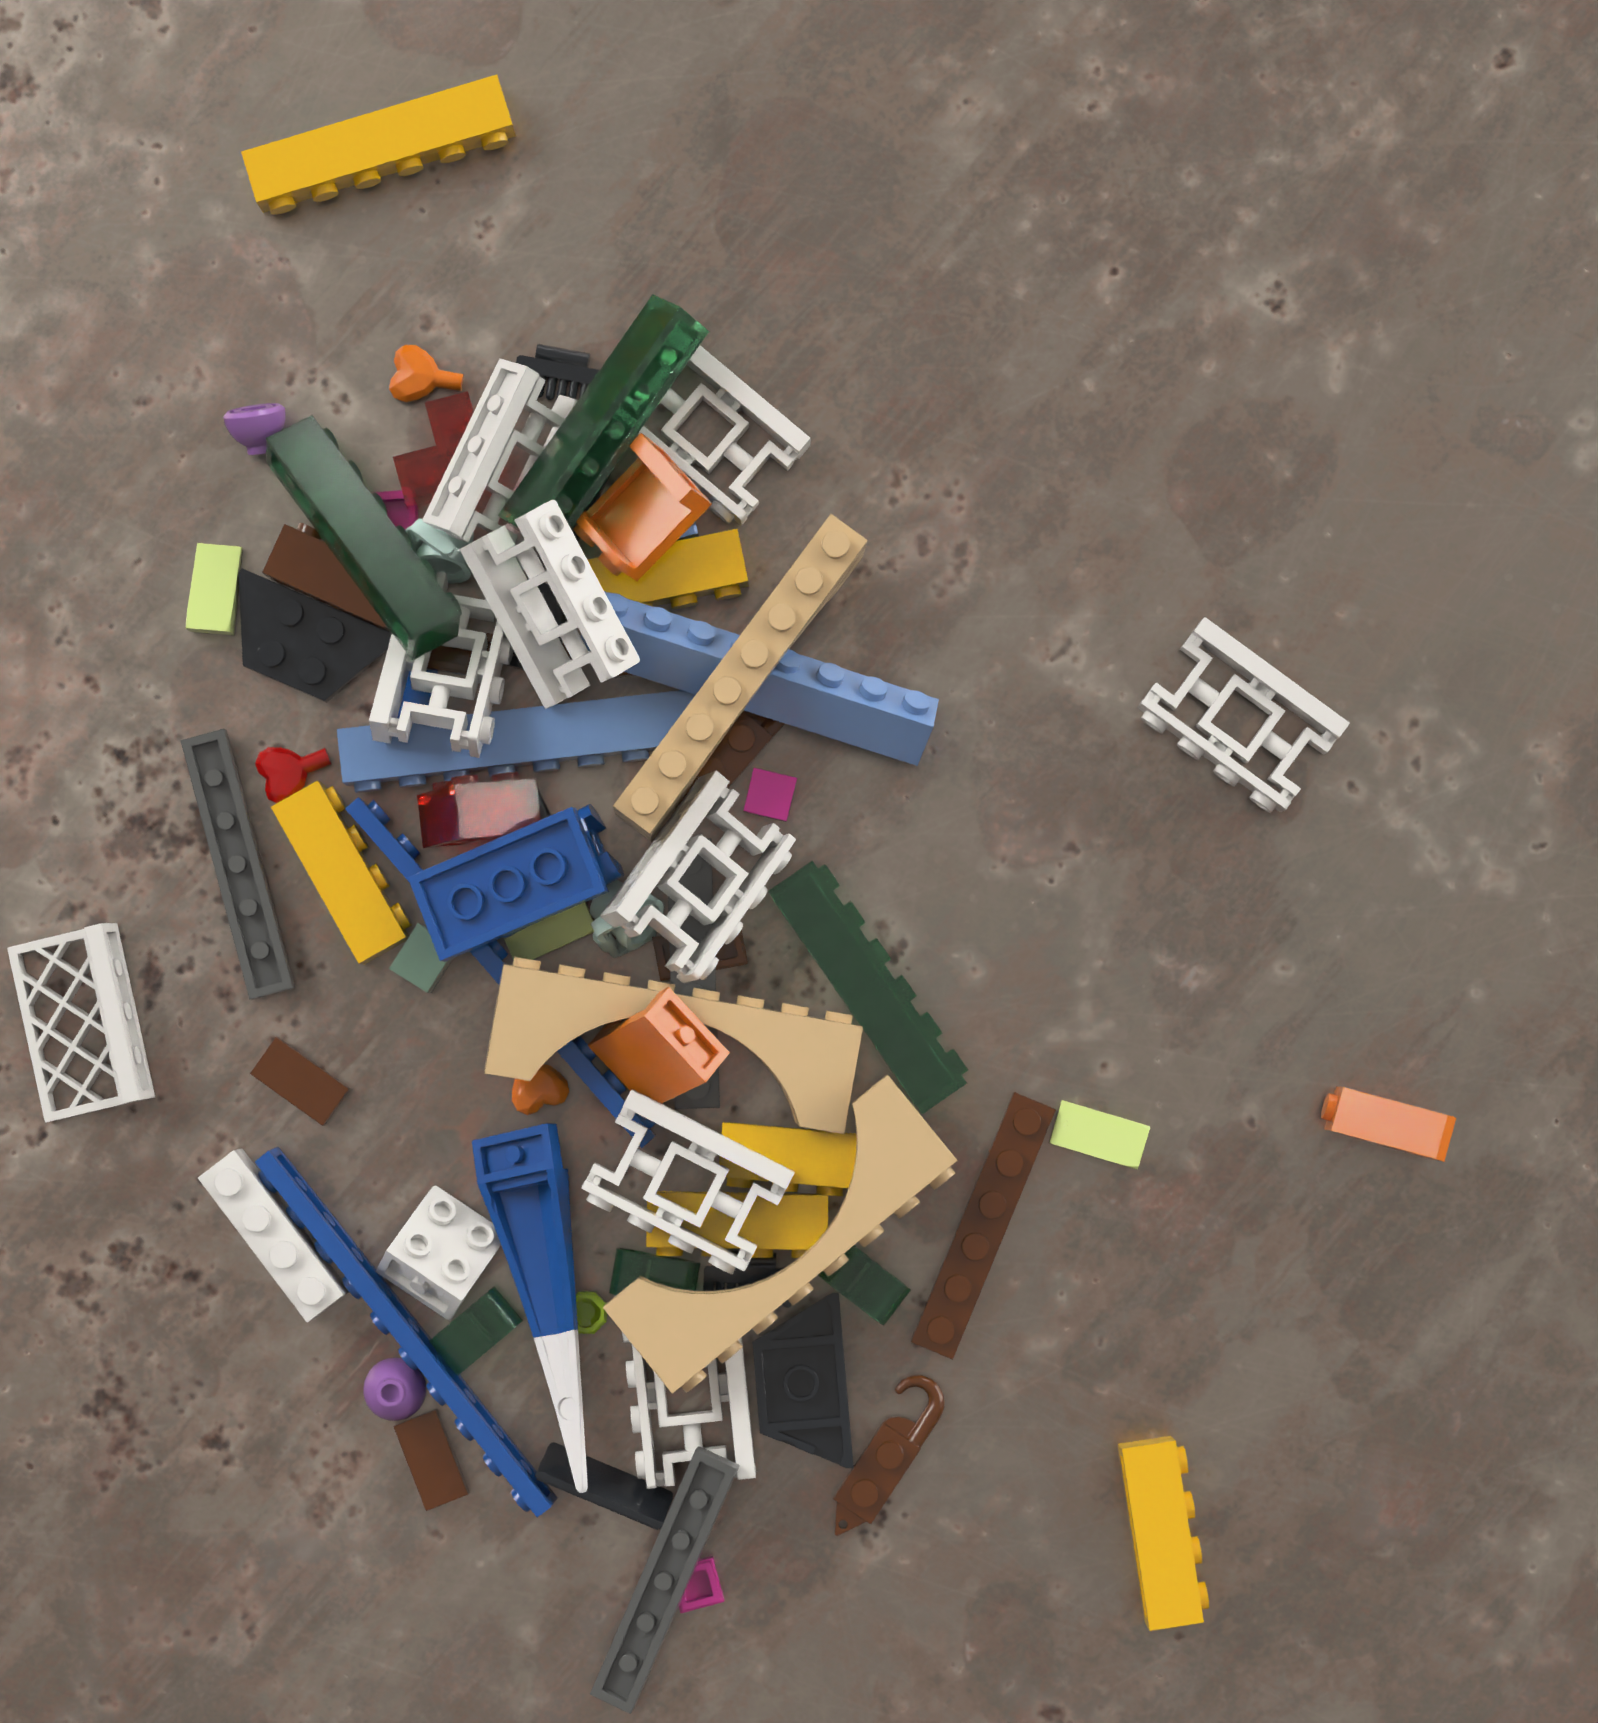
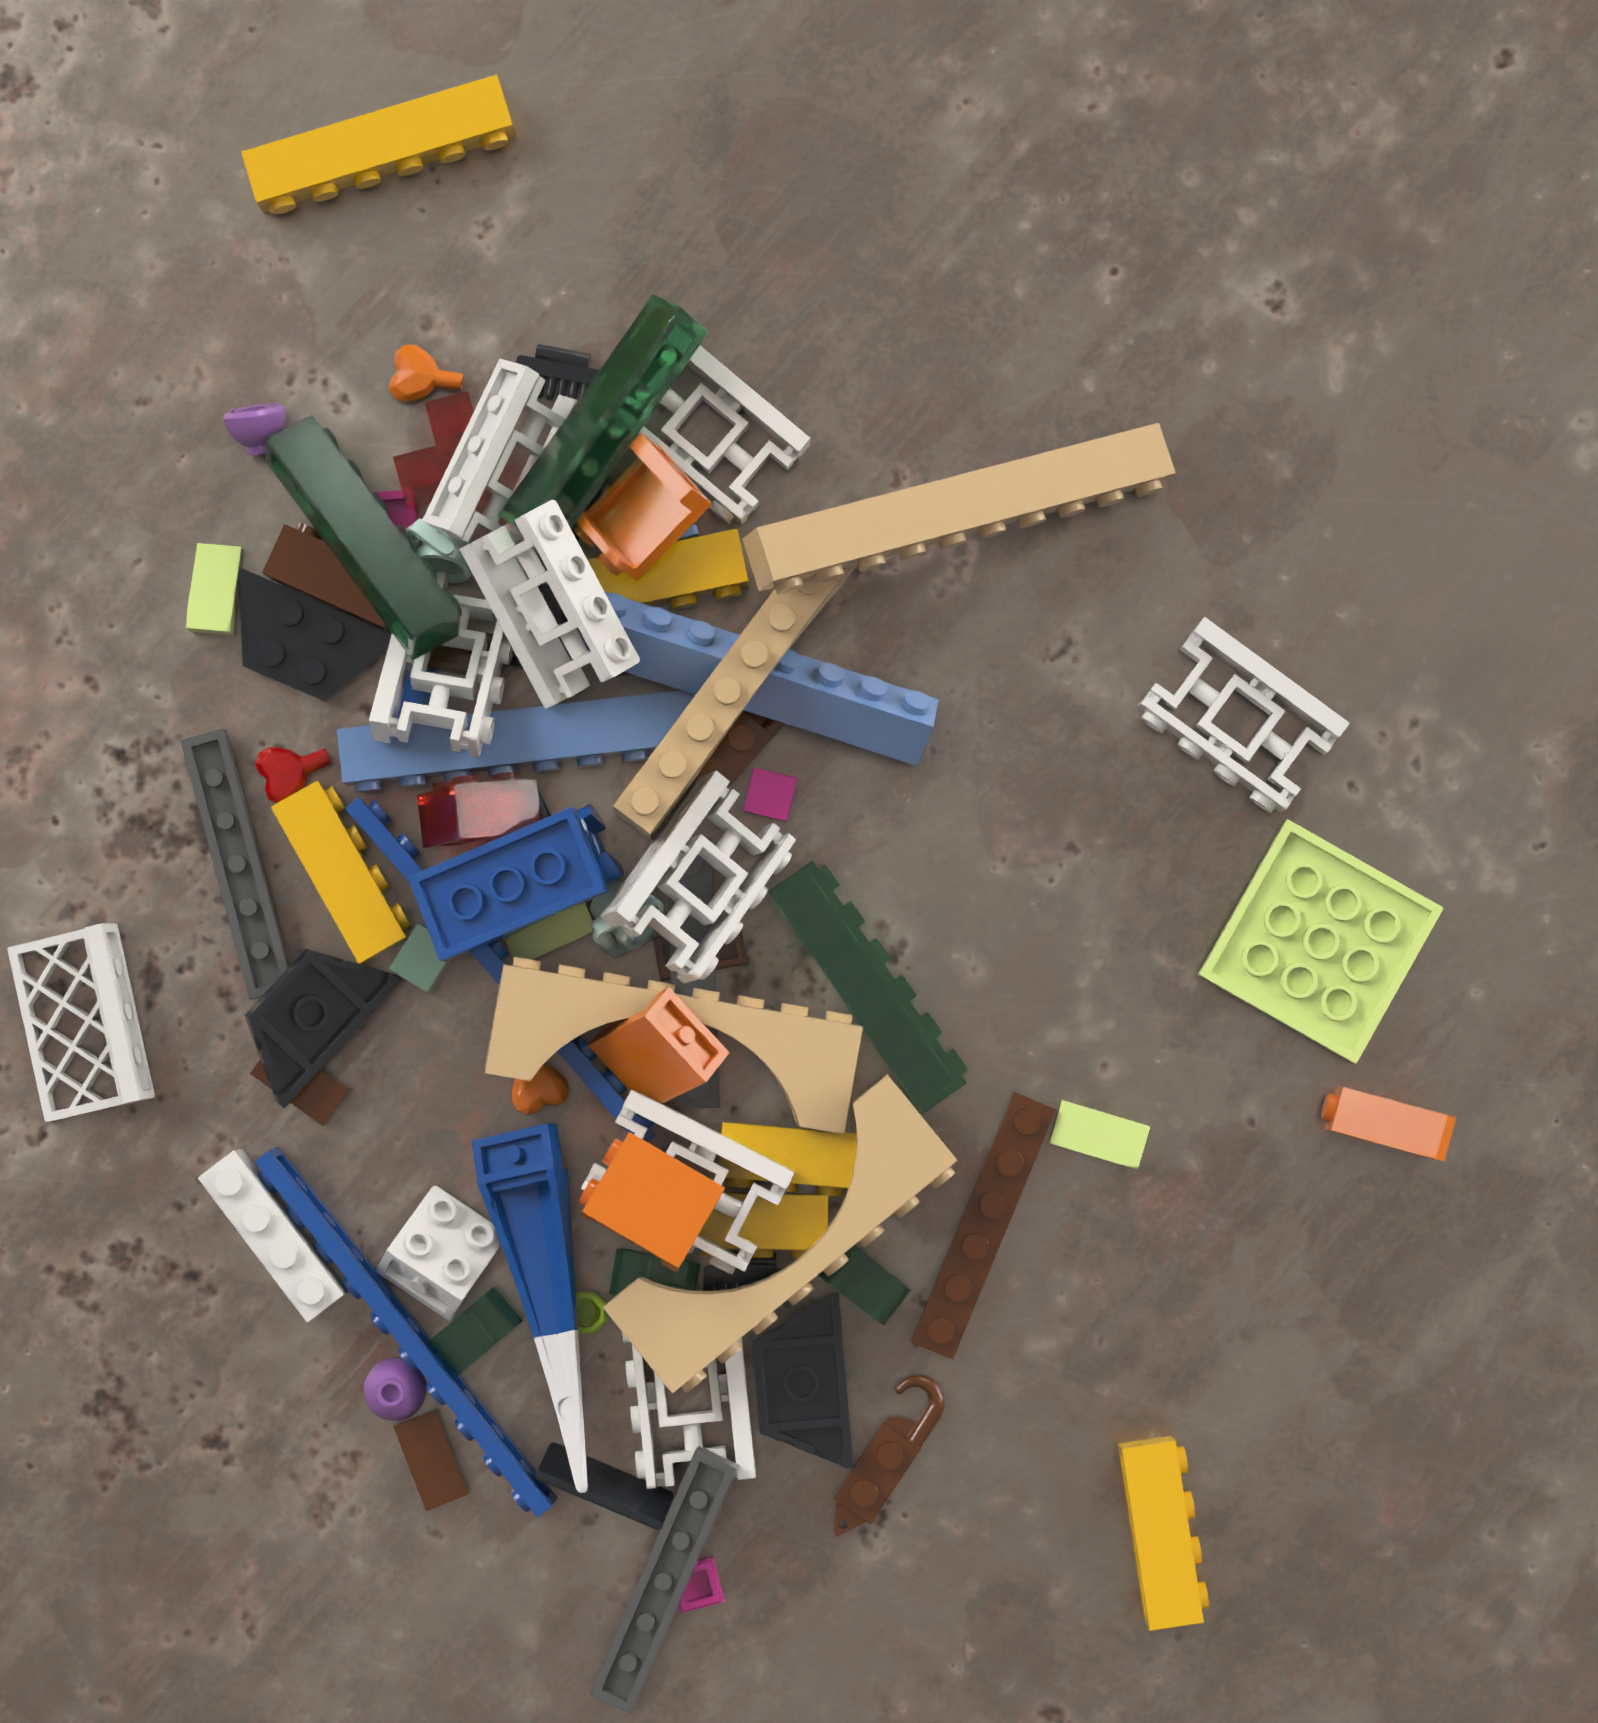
(311, 1016): none -> black wing
(651, 1199): none -> orange panel
(957, 507): none -> tan brick
(1320, 941): none -> yellowish green plate

